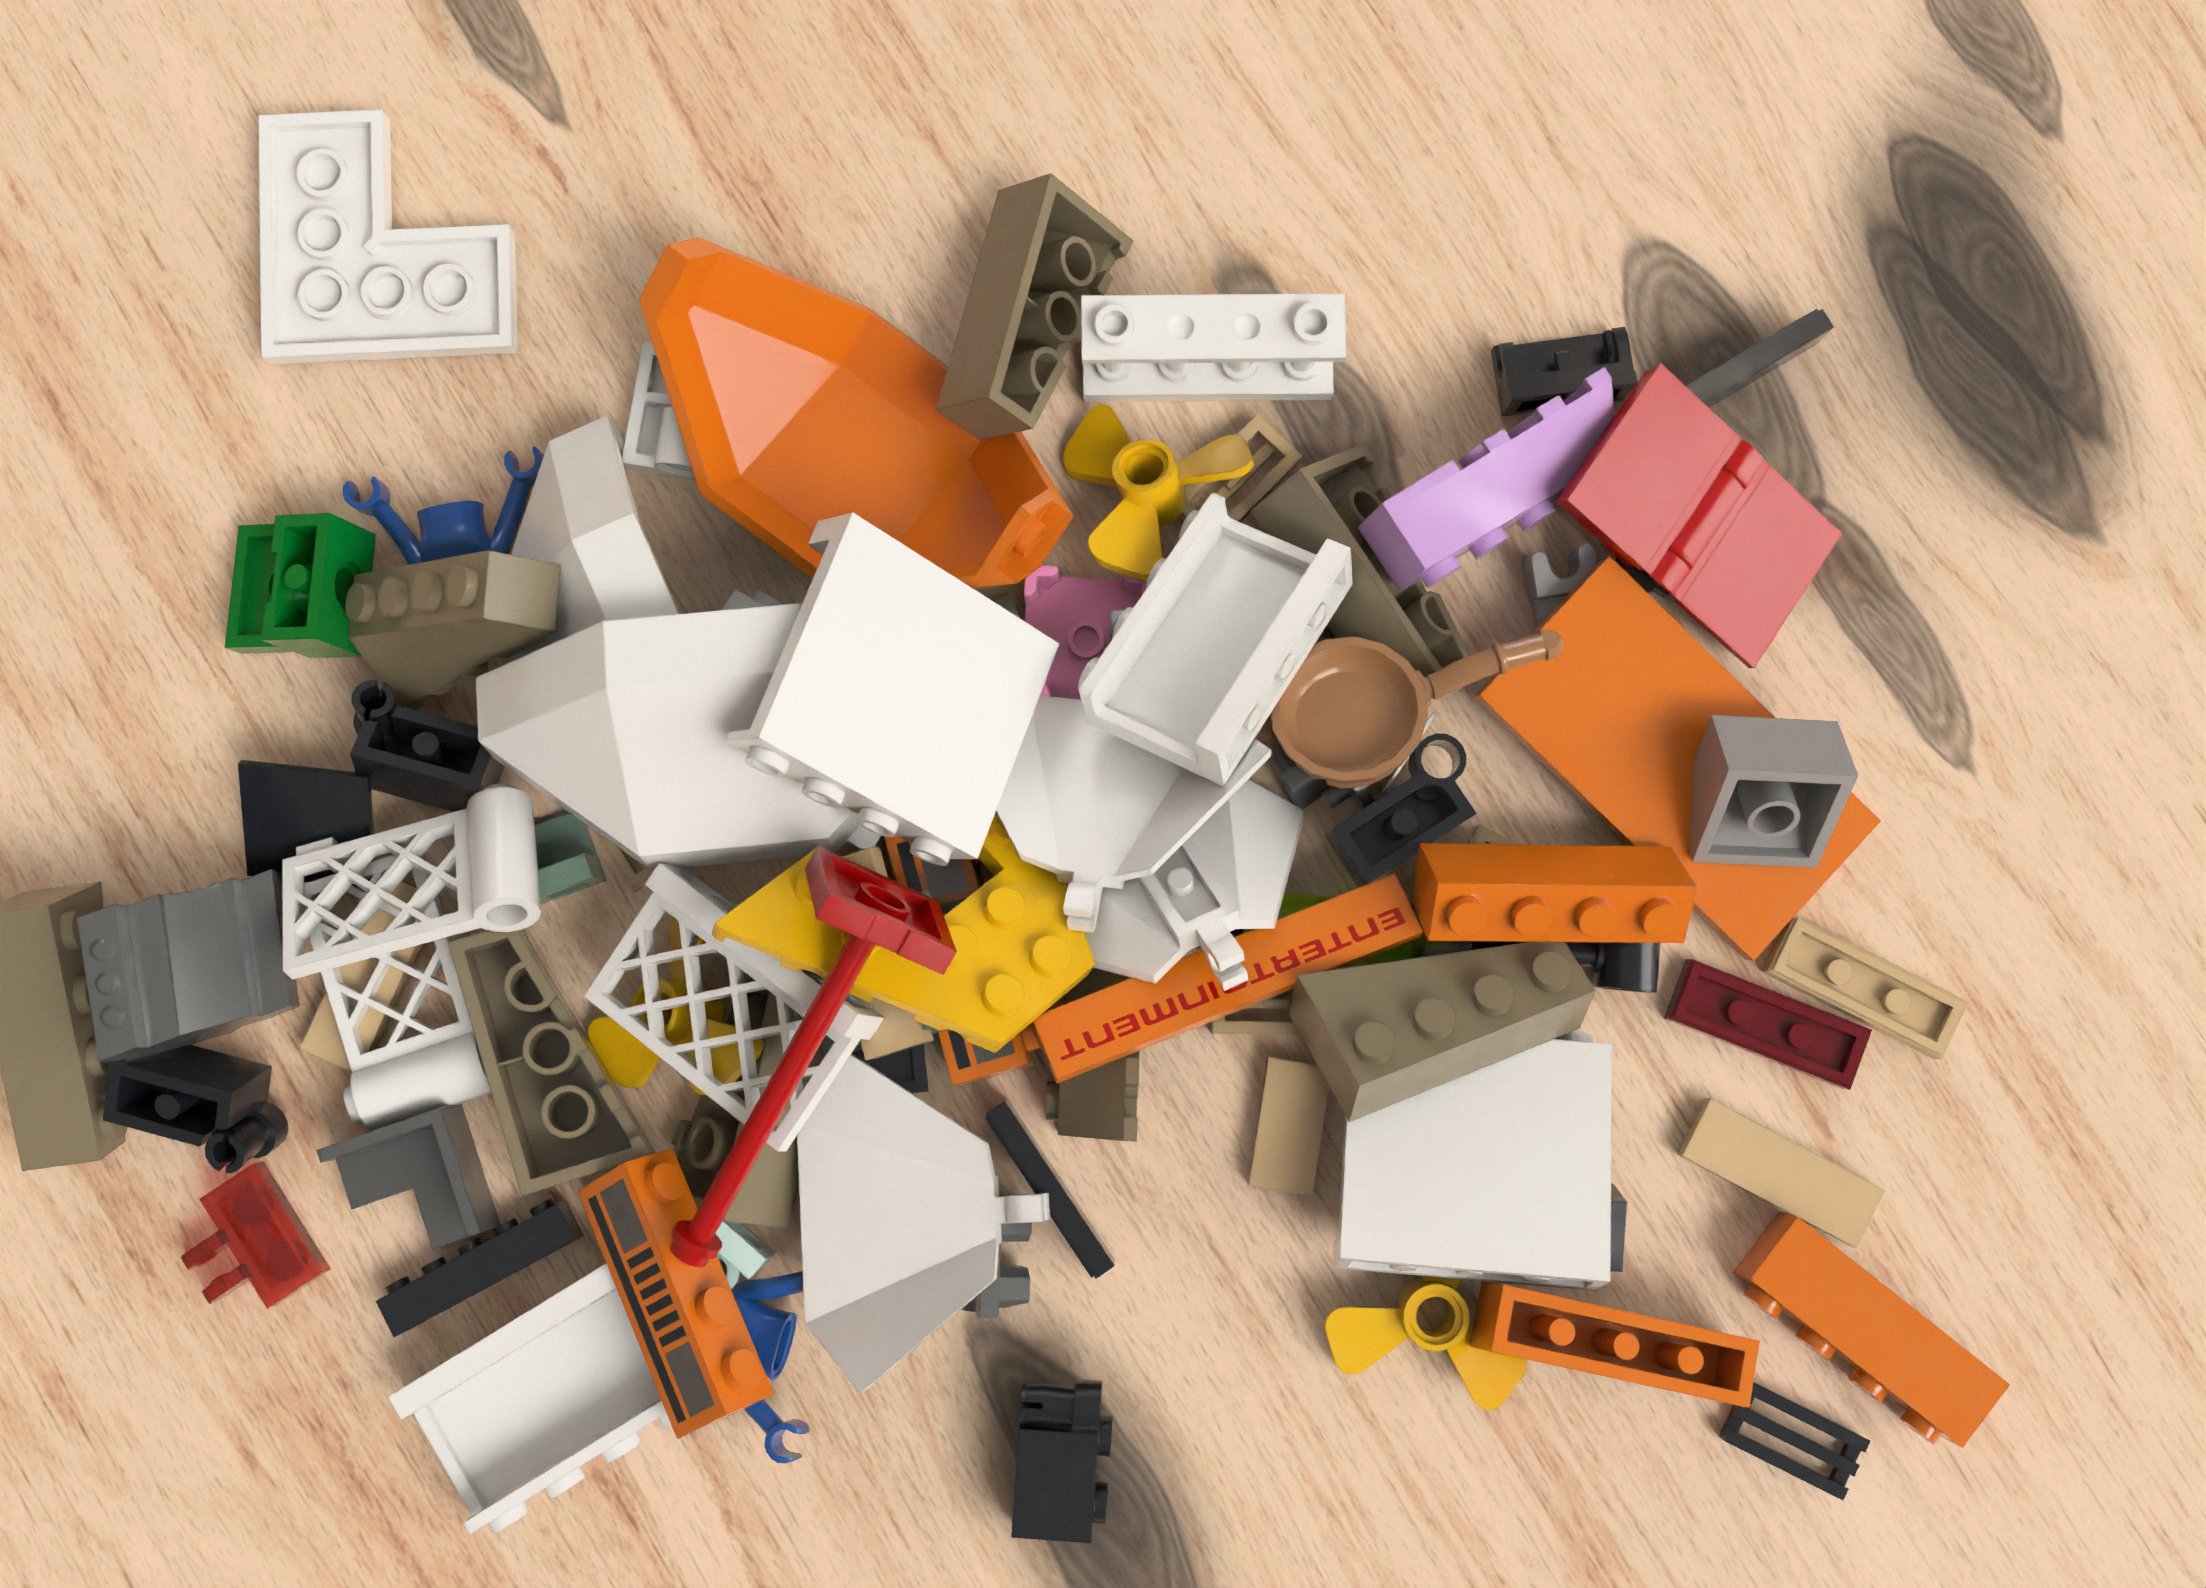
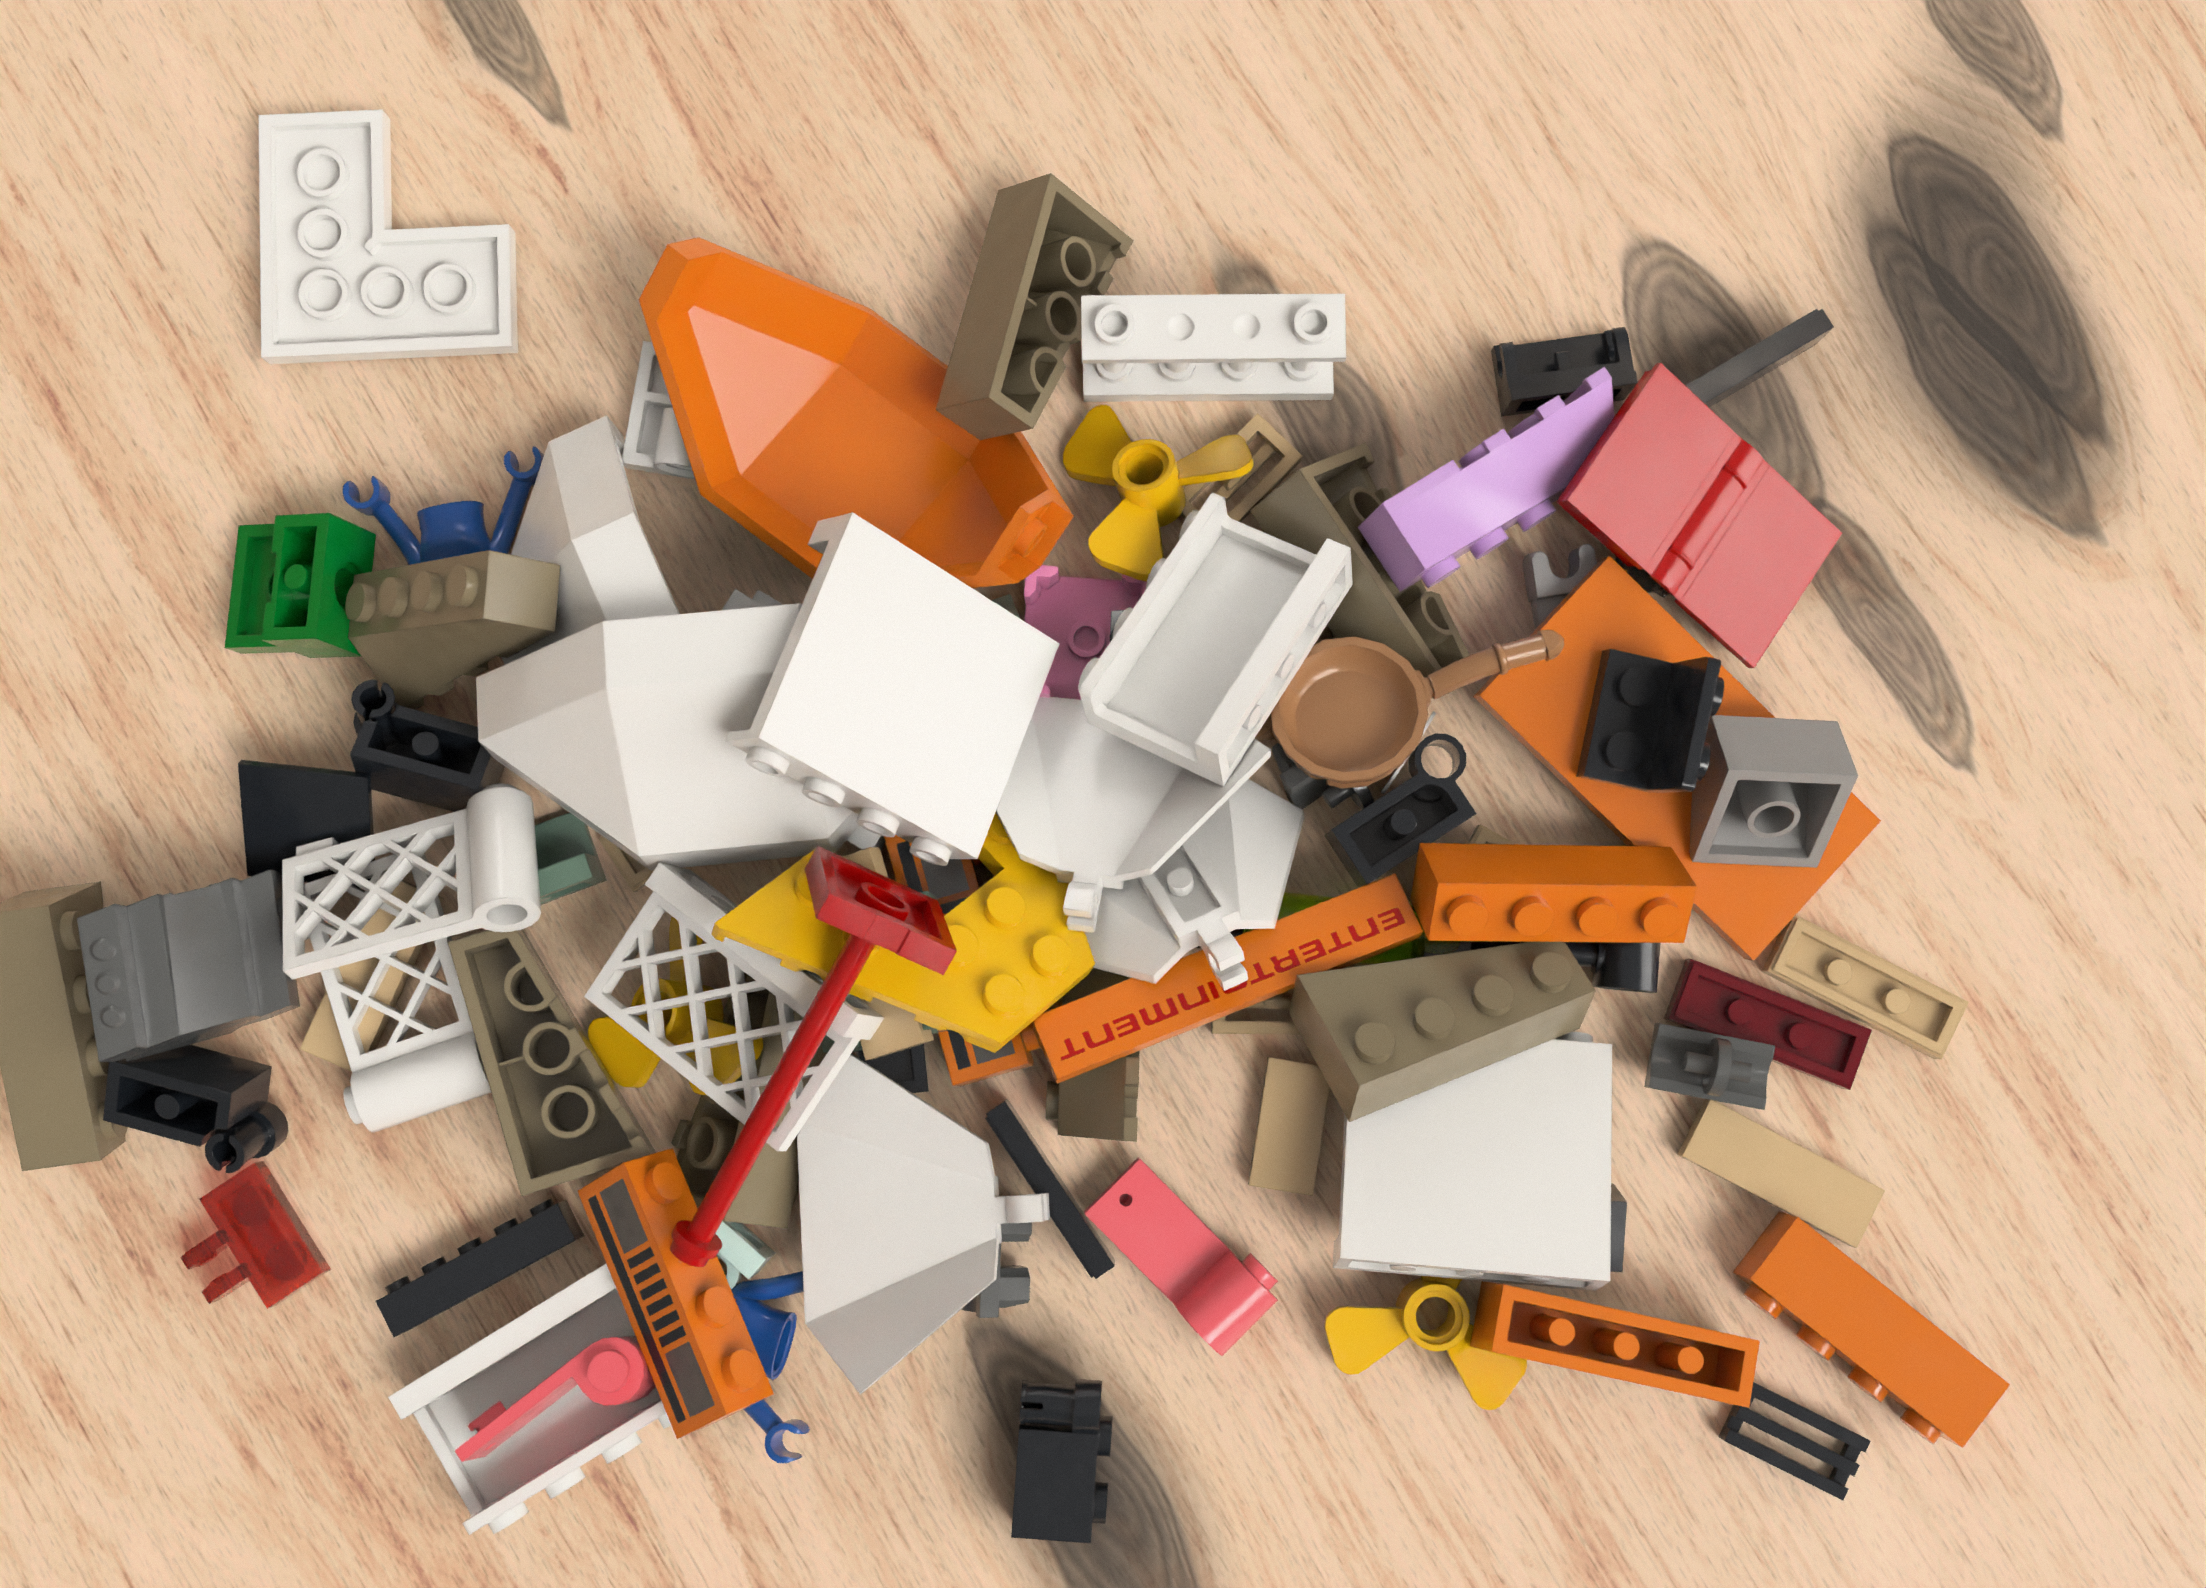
(424, 1154): dark grey panel -> none
(606, 1371): none -> coral door
(1183, 1257): none -> coral door
(1650, 722): none -> black bracket
(1709, 1066): none -> dark grey hips

